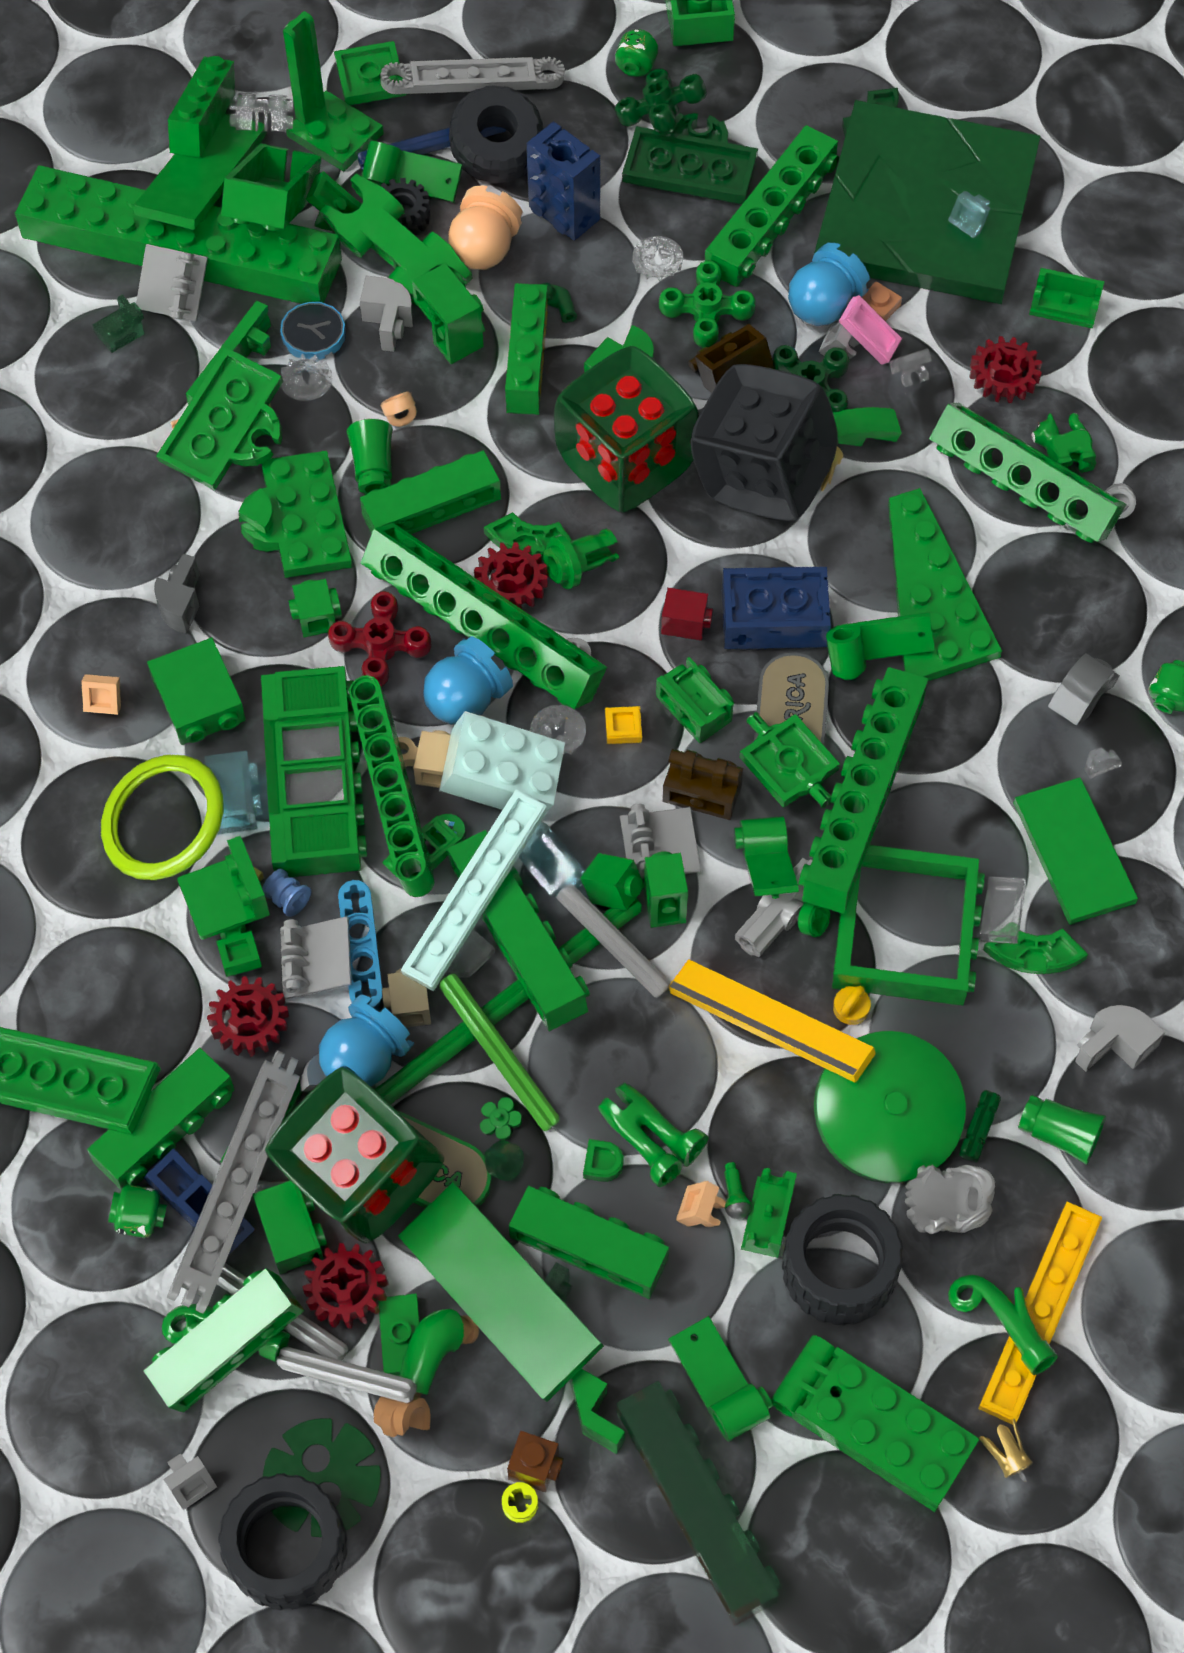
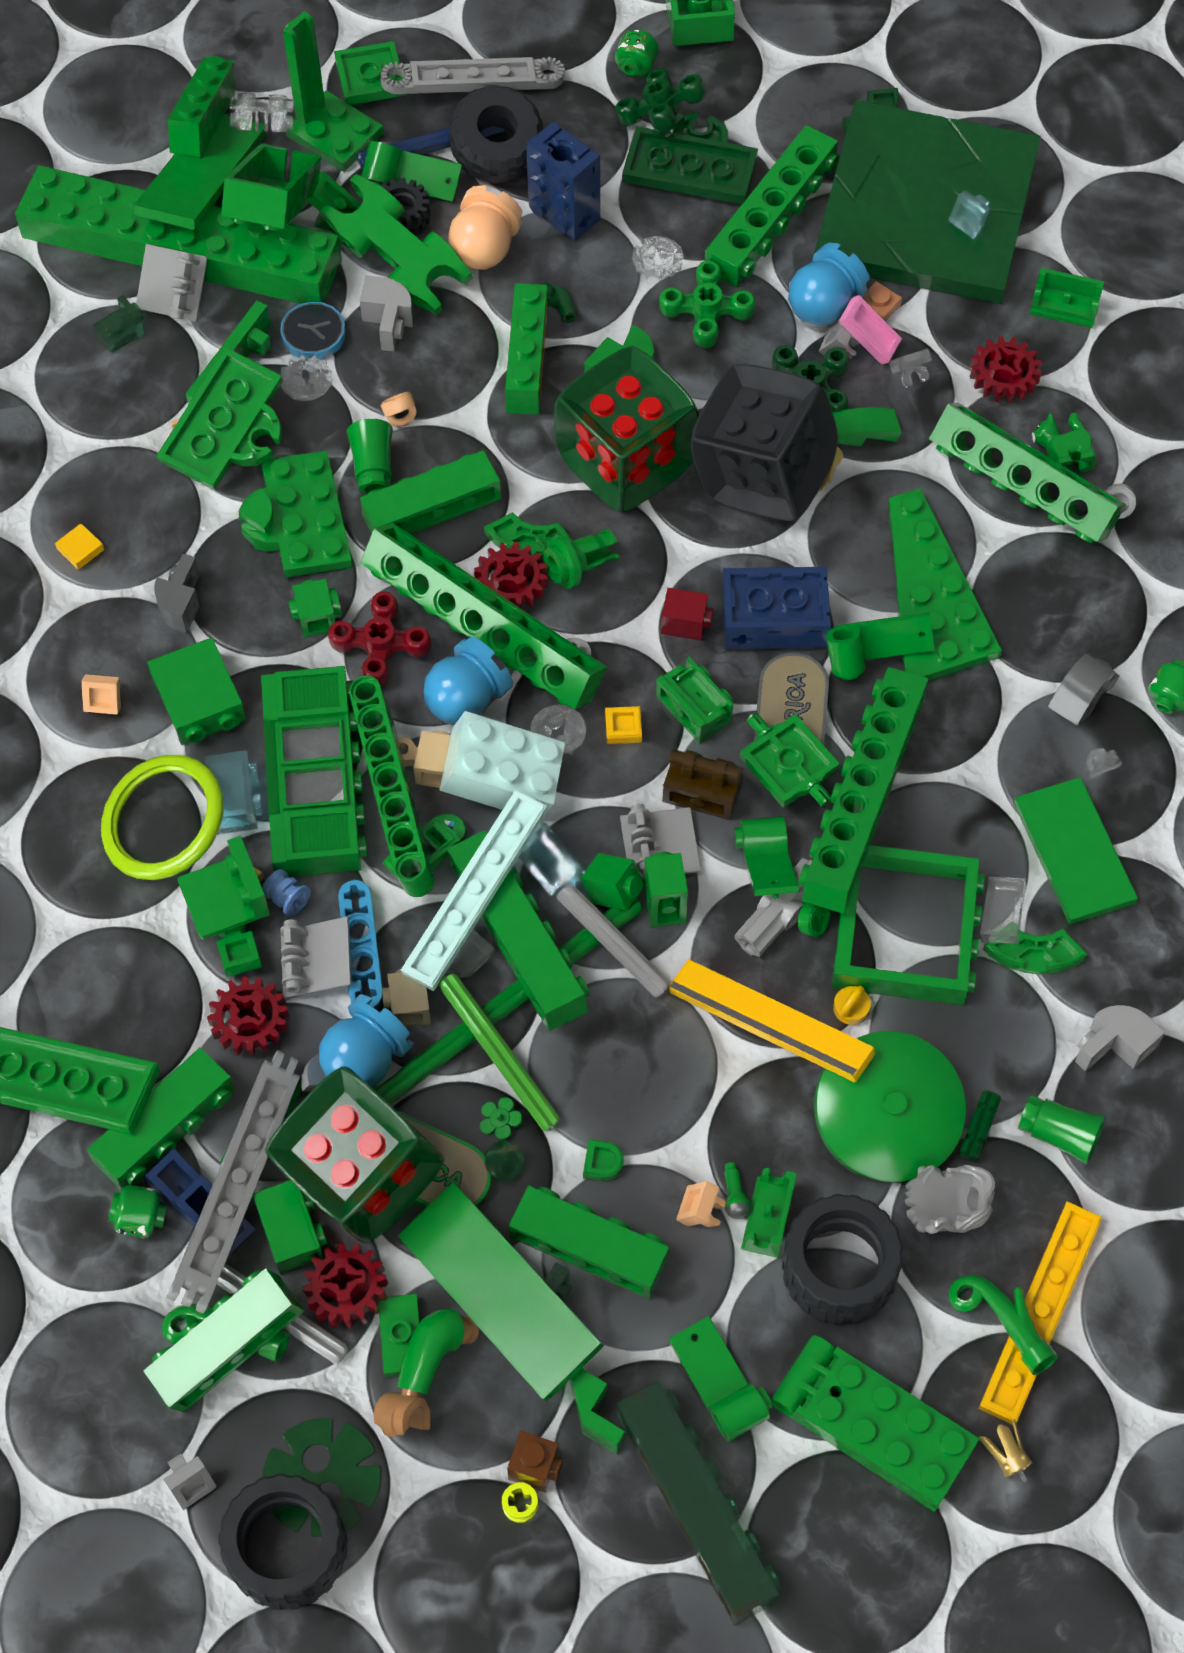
(79, 546): none -> yellow tile
(346, 1374): light grey axle -> none
(452, 311): green brick -> none
(642, 1112): green piece -> none
(735, 348): dark brown brick -> none

